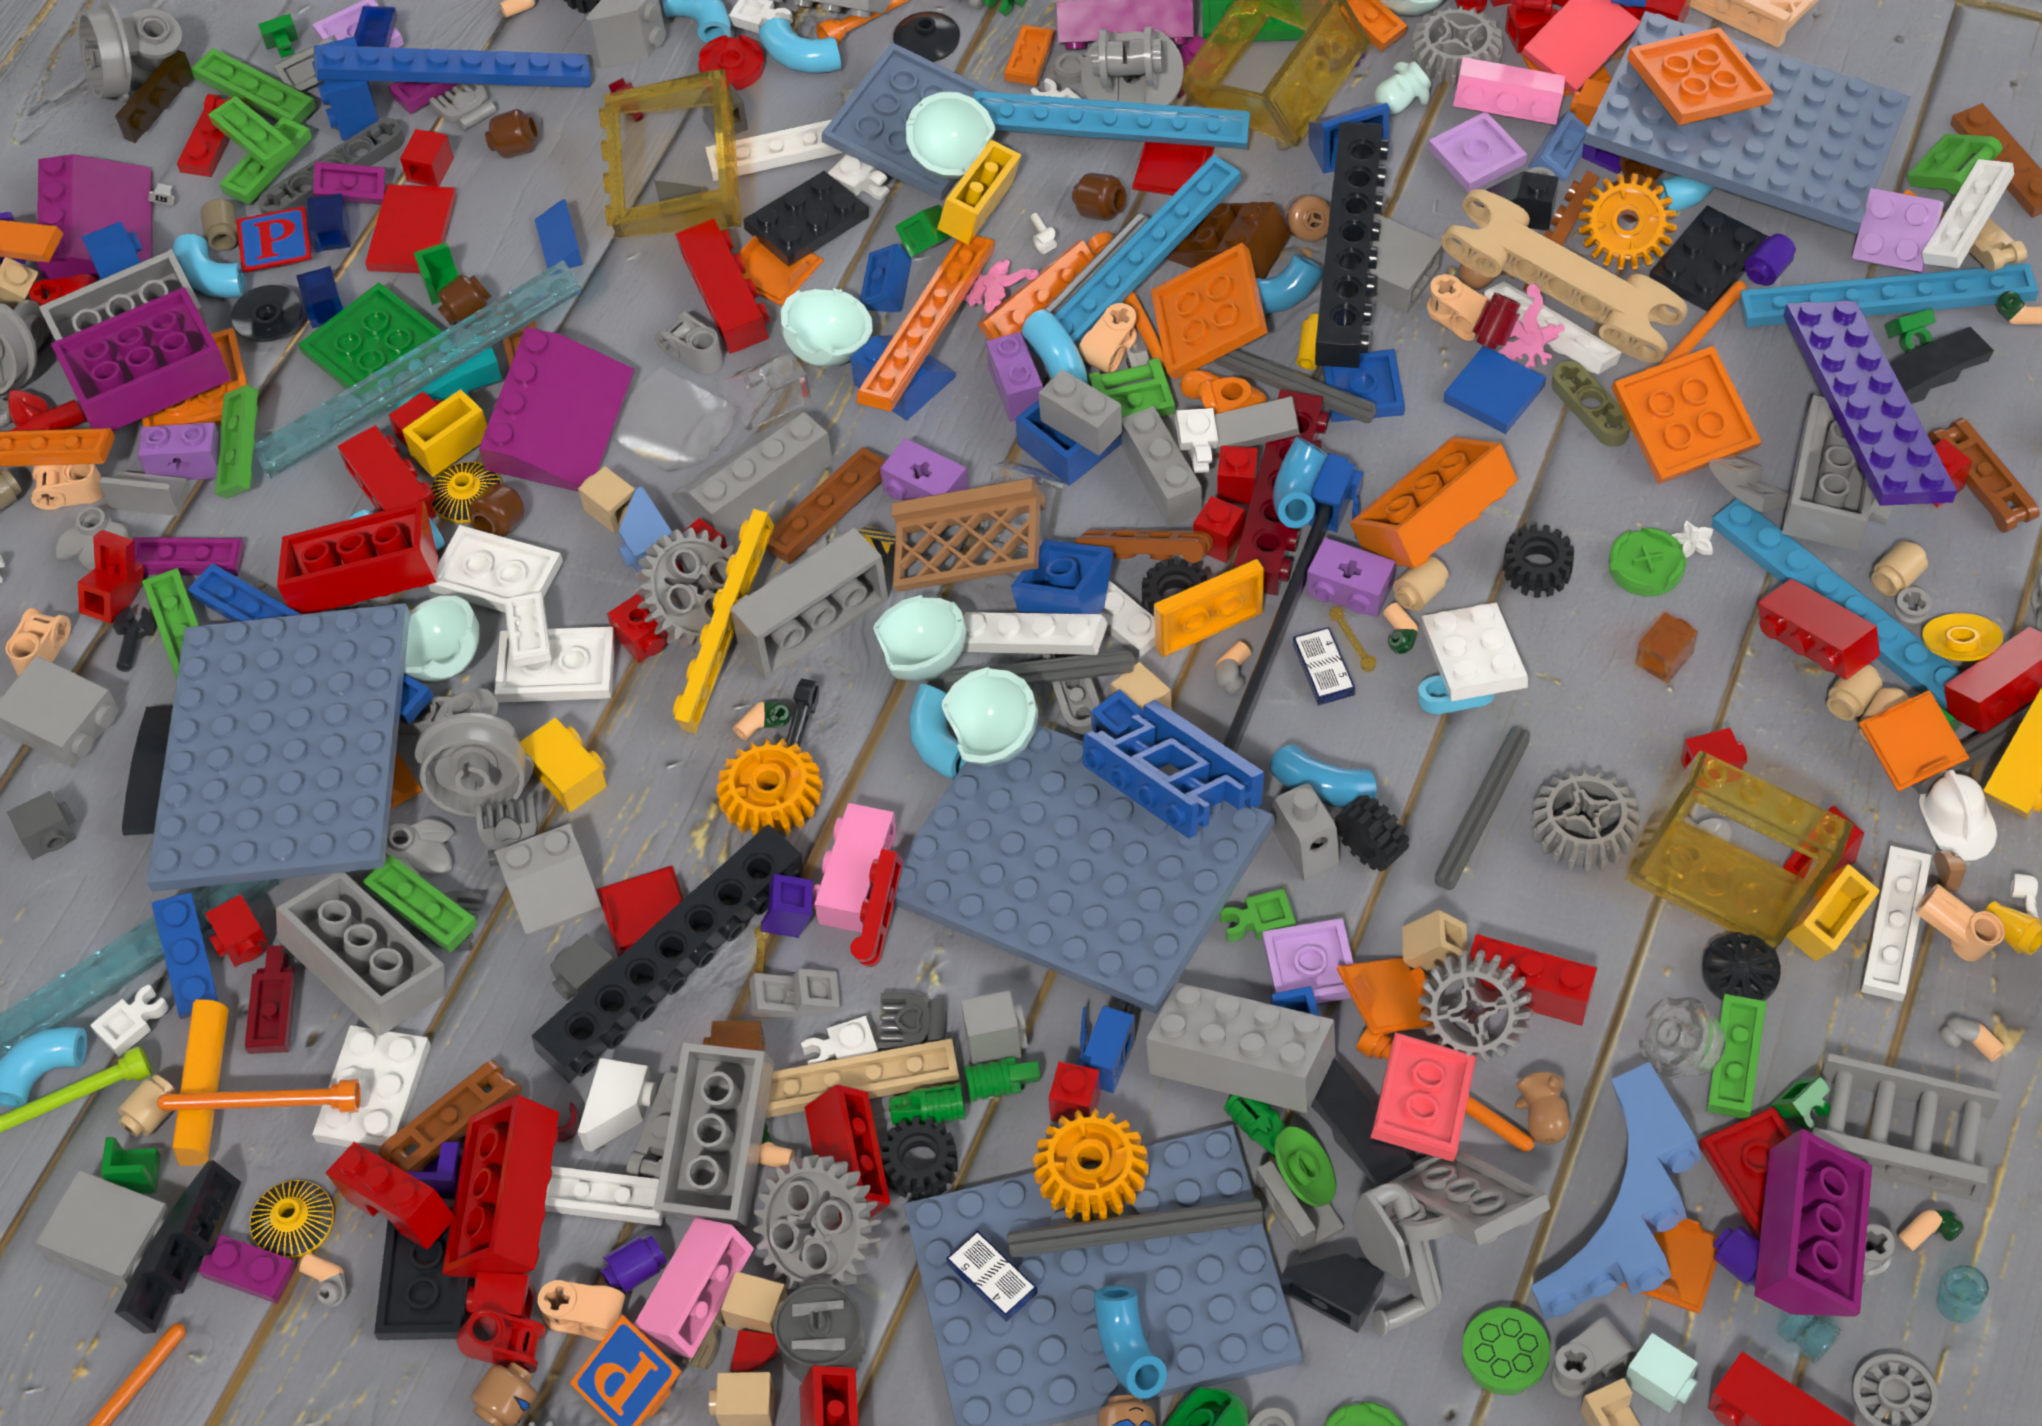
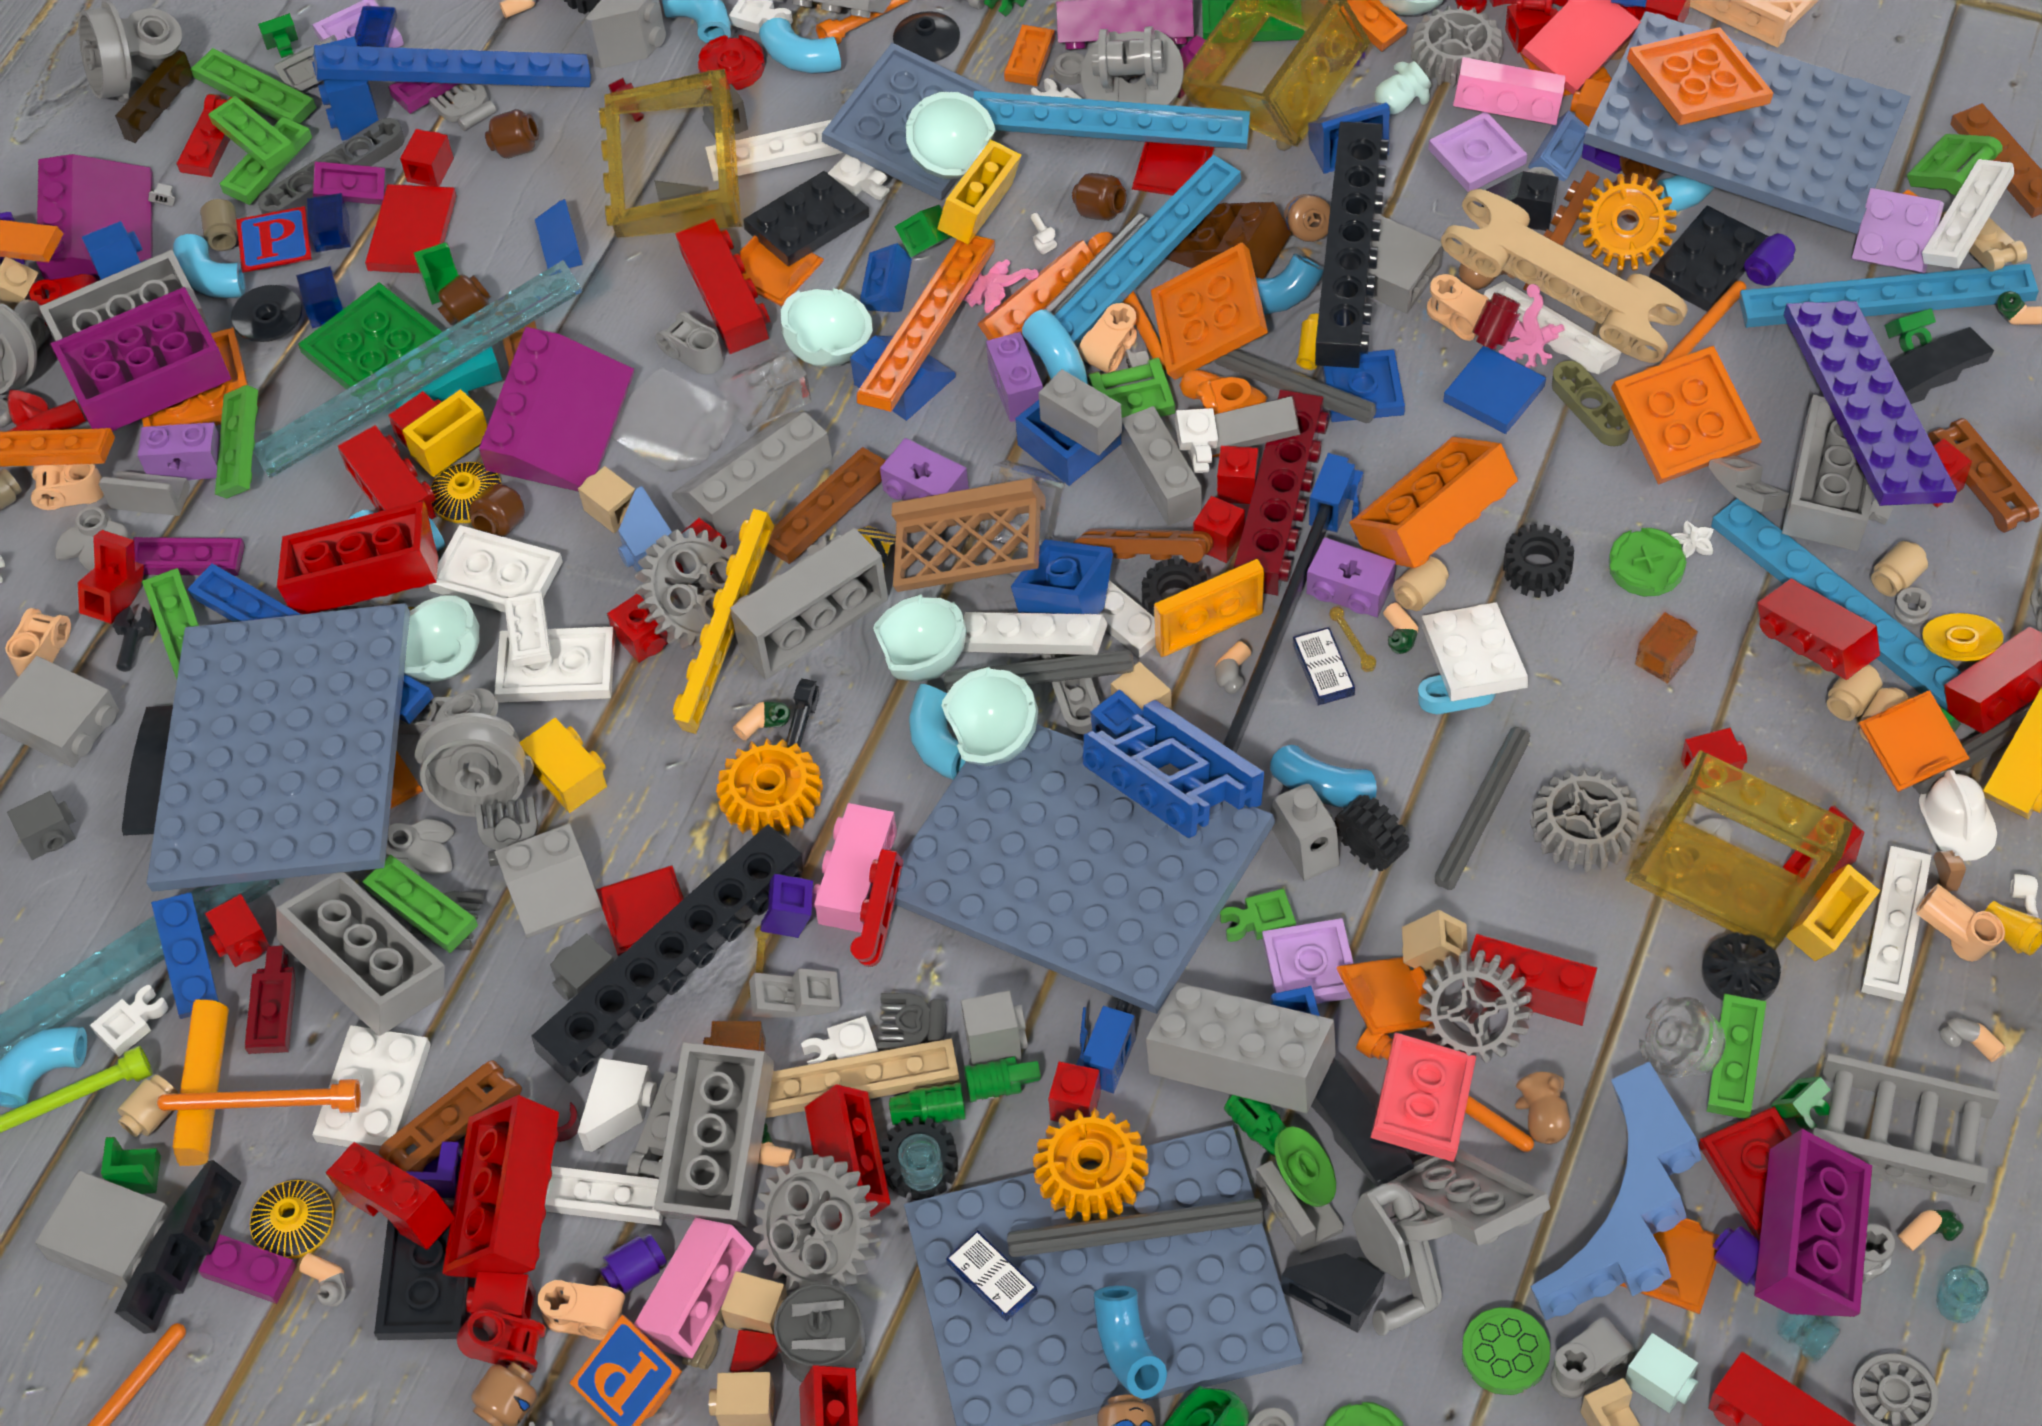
(920, 1152): none -> clear light blue wheel
(1295, 482): dark azure cylinder -> none

